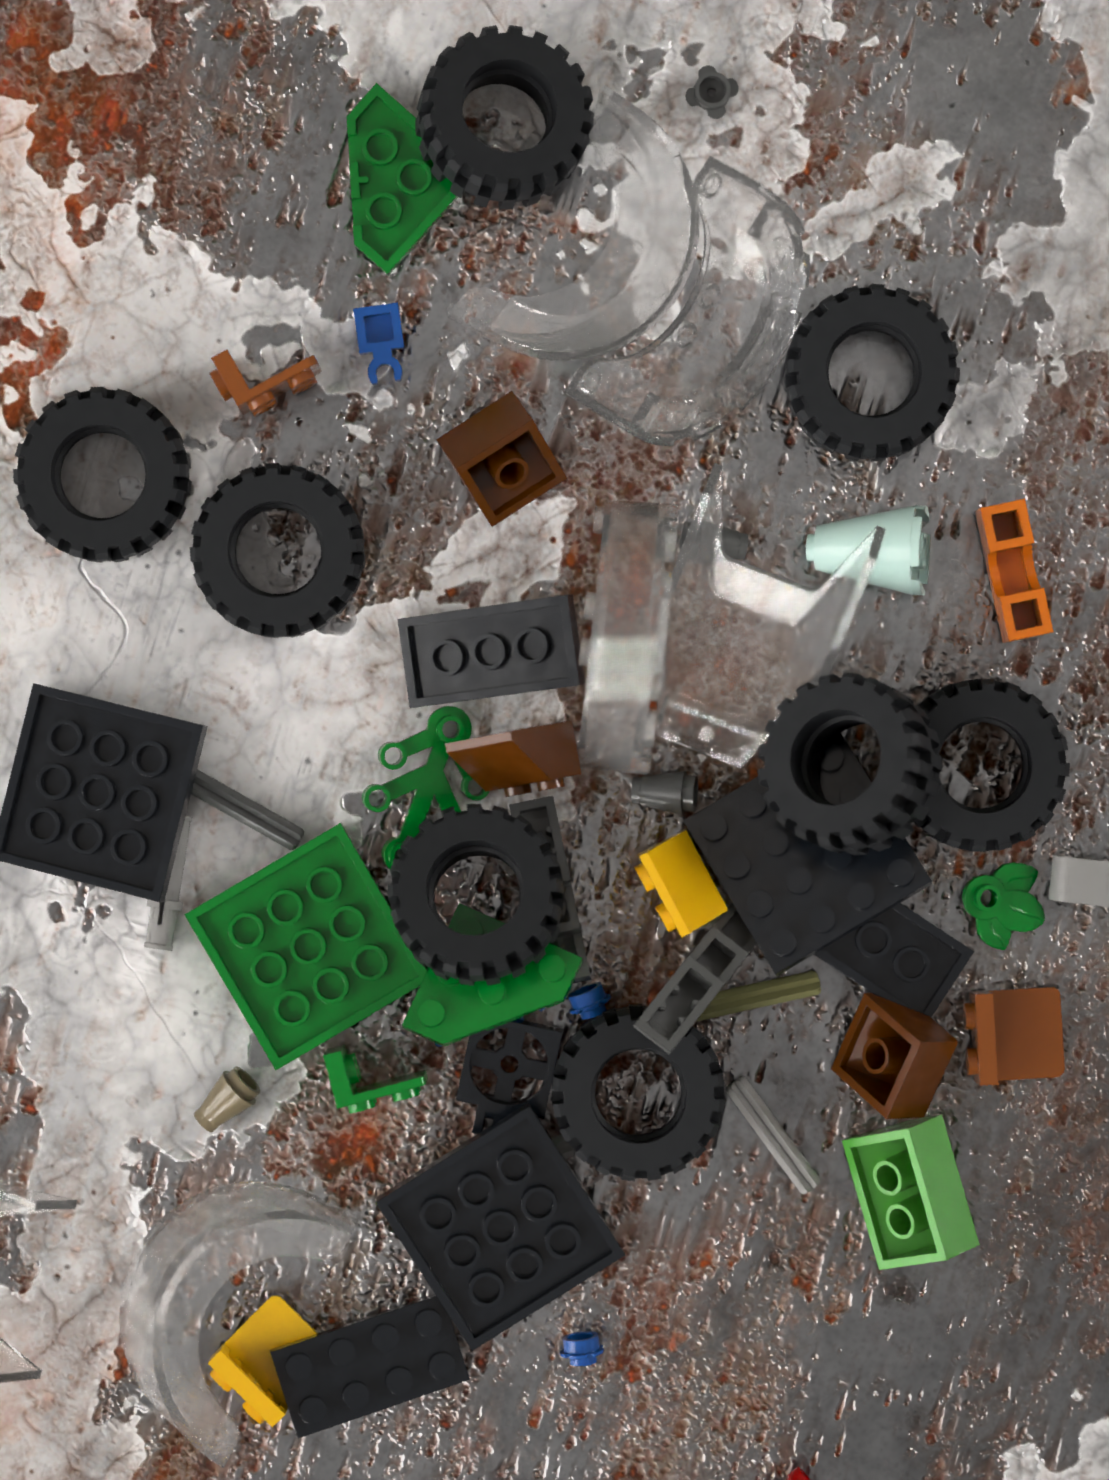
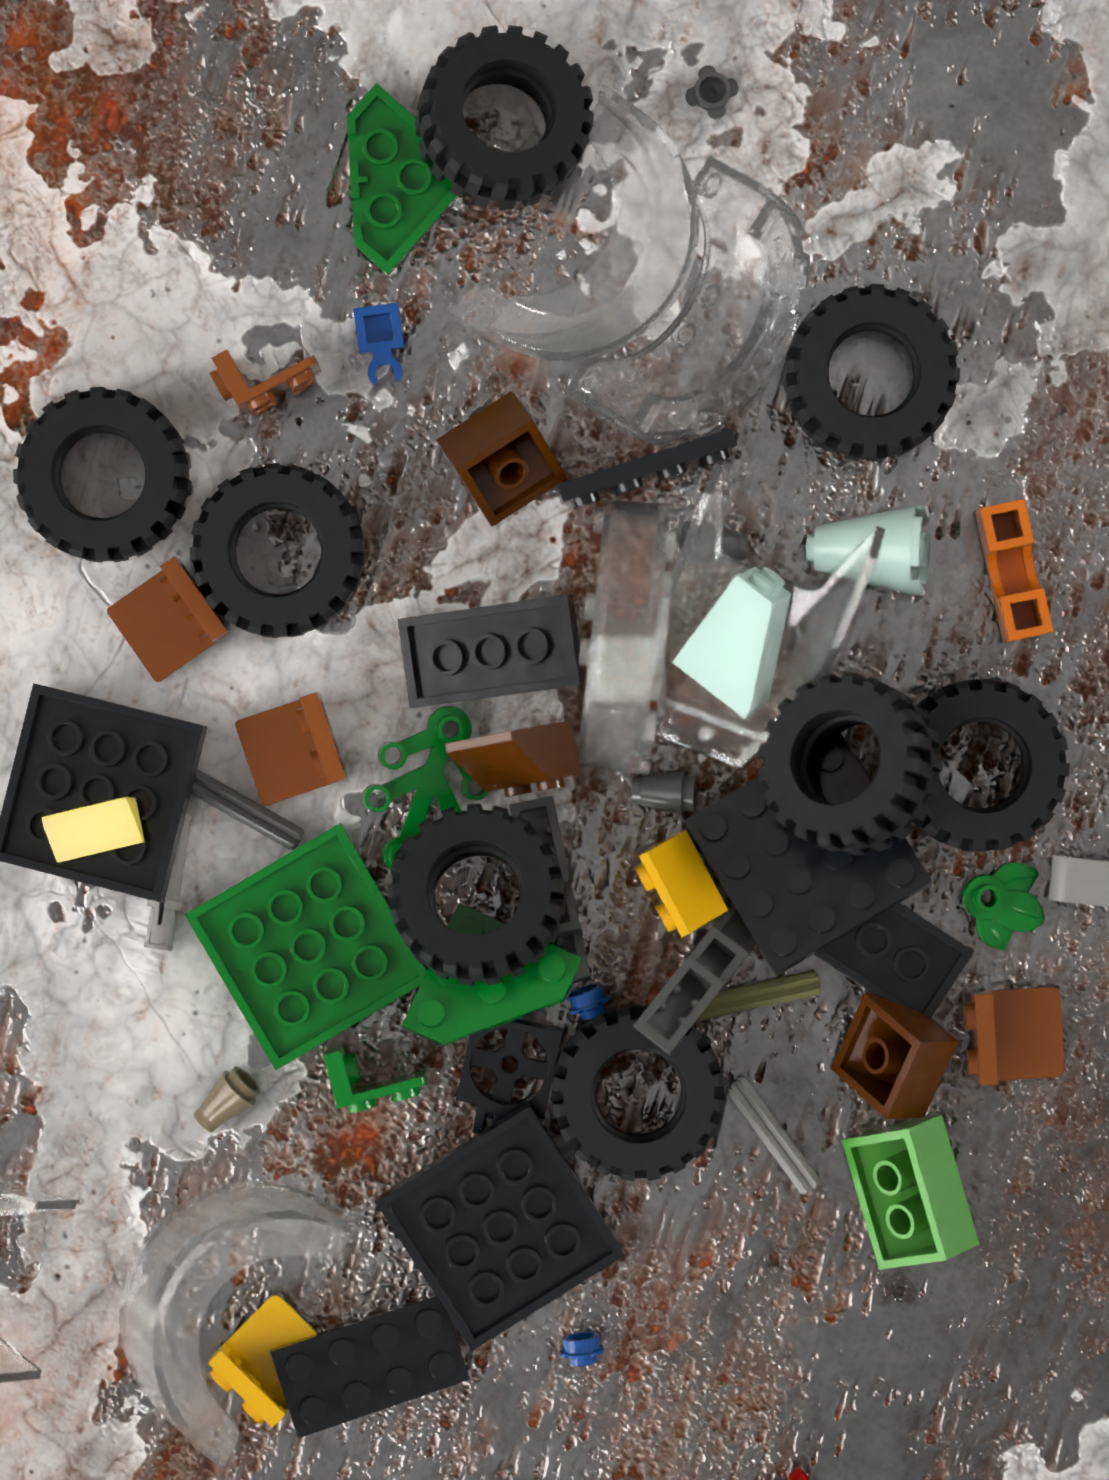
(94, 829): none -> light yellow slope
(168, 620): none -> dark orange bracket
(291, 749): none -> dark orange bracket
(664, 463): none -> black plate
(740, 641): none -> light aqua slope

